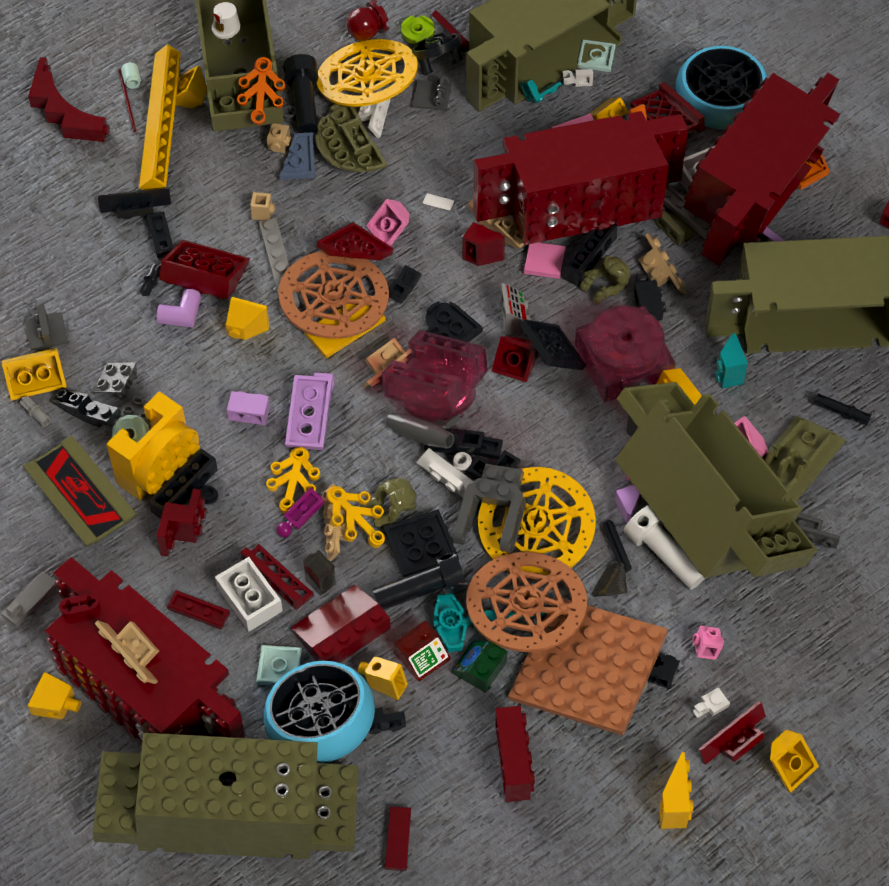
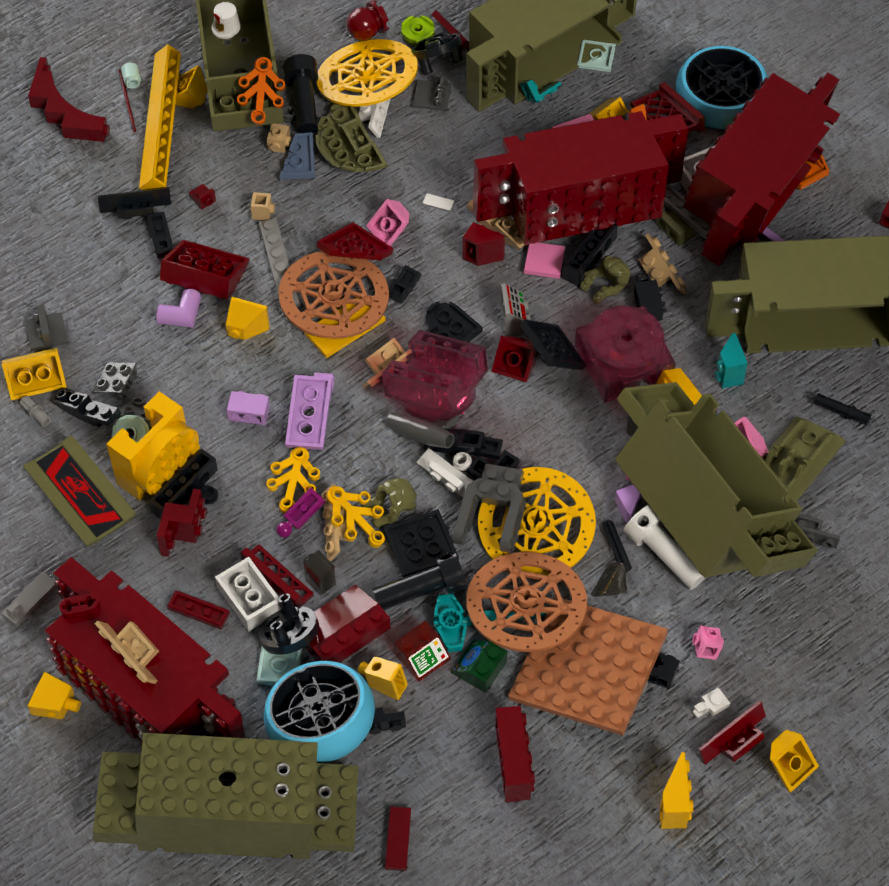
(150, 280): black axle -> none
(202, 196): none -> dark red bracket
(288, 629): none -> black piece
(580, 77): white plate -> none

